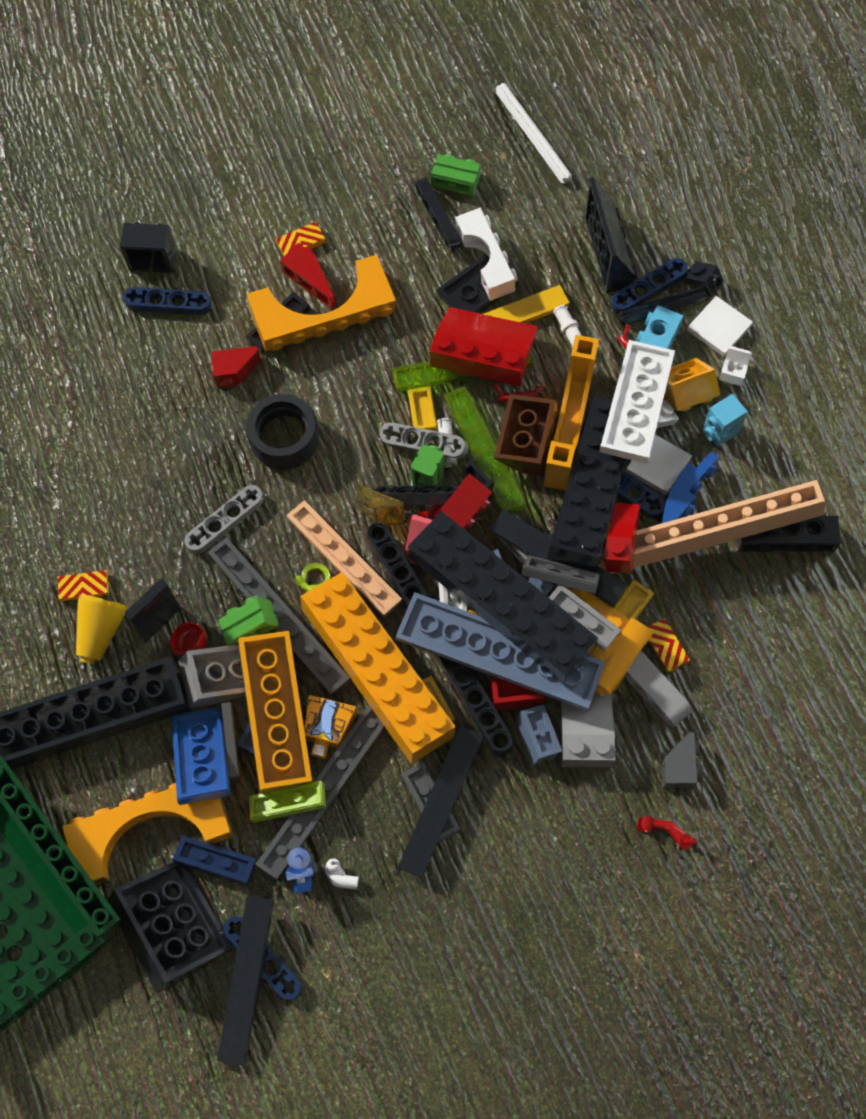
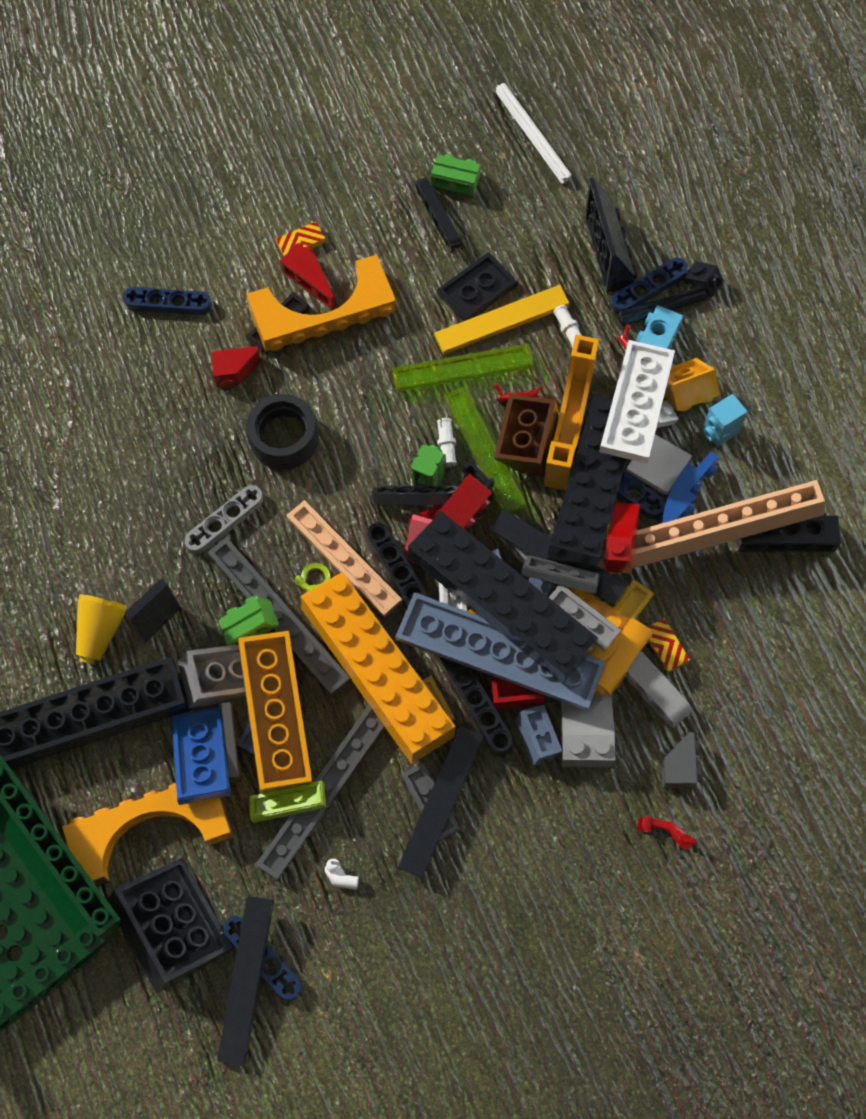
(88, 583): tile -> none
(141, 239): black piece -> none
(188, 637): red hair -> none
(214, 860): dark blue plate -> none
(300, 869): blue hips -> none
(327, 724): torso -> none
(380, 507): clear yellow slope -> none
(422, 408): yellow tile -> none
(424, 438): light grey beam -> none
(476, 233): white arch -> none
(482, 346): red slope -> none
(719, 326): white tile -> none
(735, 366): white bracket -> none

